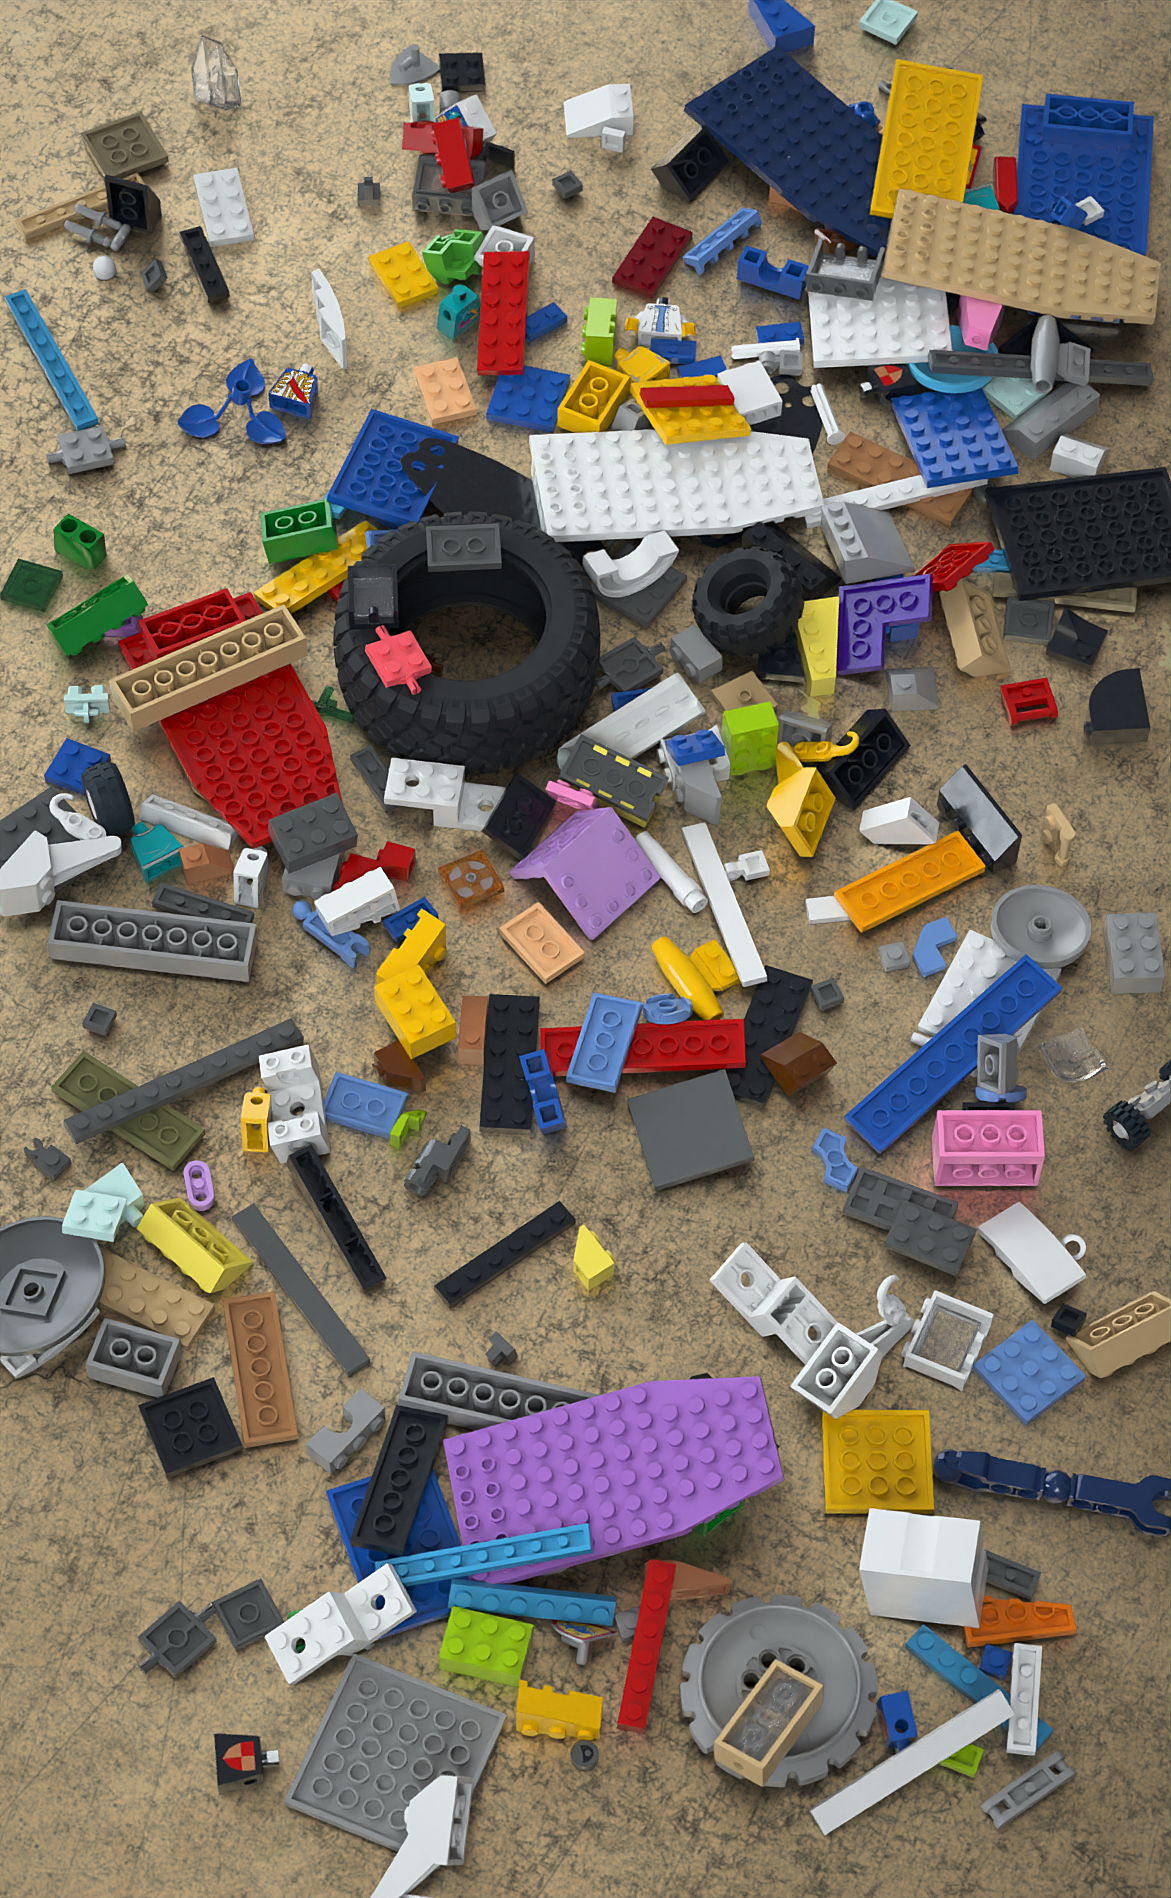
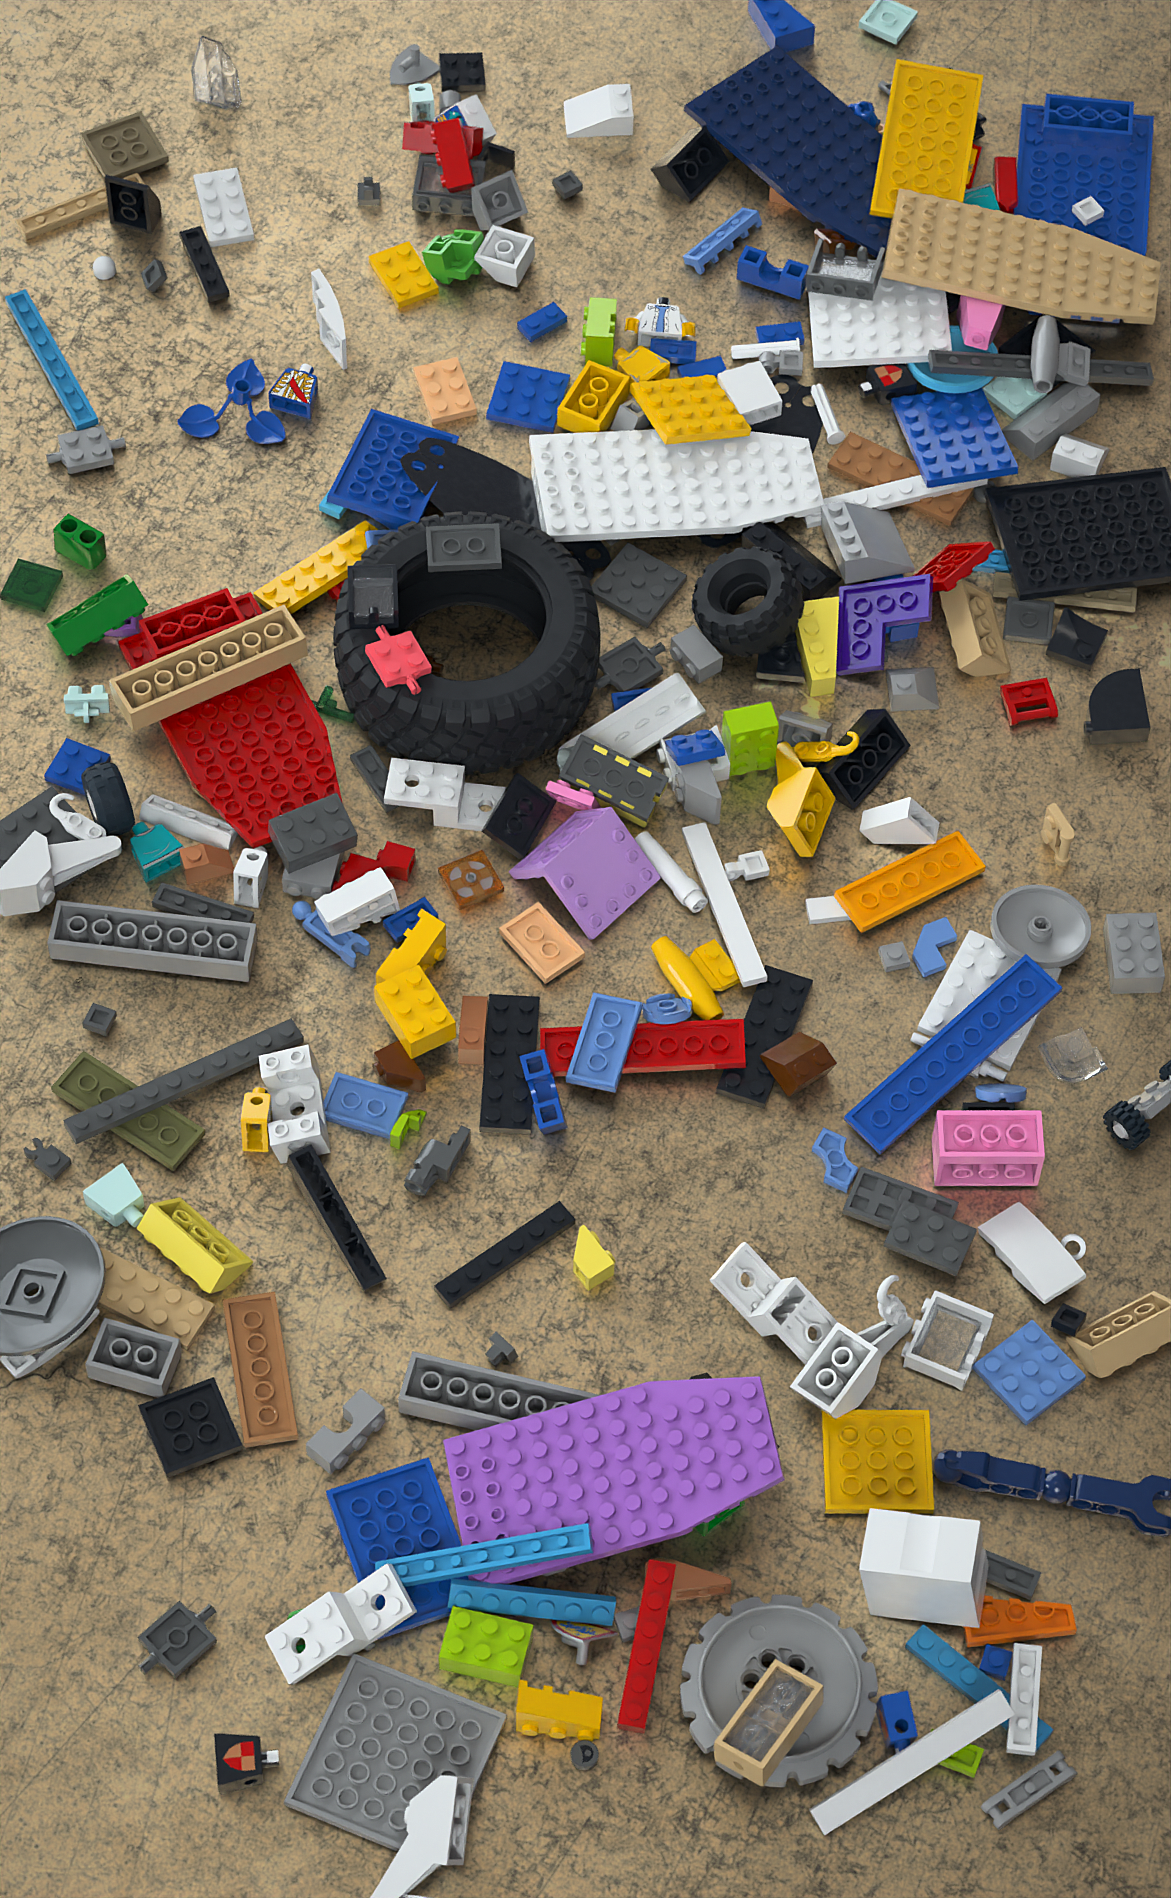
(94, 1215): light aqua plate -> none
(101, 218): light grey piece -> none
(199, 1187): lavender plate -> none
(247, 1614): dark grey tile -> none
(299, 531): green brick -> none
(301, 1290): dark grey tile -> none
(399, 1480): black plate -> none
(458, 312): teal torso -> none
(503, 313): red plate -> none
(613, 139): white plate -> none
(633, 571): white brick -> none
(652, 257): dark red plate -> none
(687, 396): red tile -> none
(690, 1130): dark grey tile -> none
(742, 692): tan plate -> none
(827, 994): dark grey plate -> none
(979, 820): slope -> none
(997, 1062): light grey slope -> none
(1068, 213): blue slope -> none

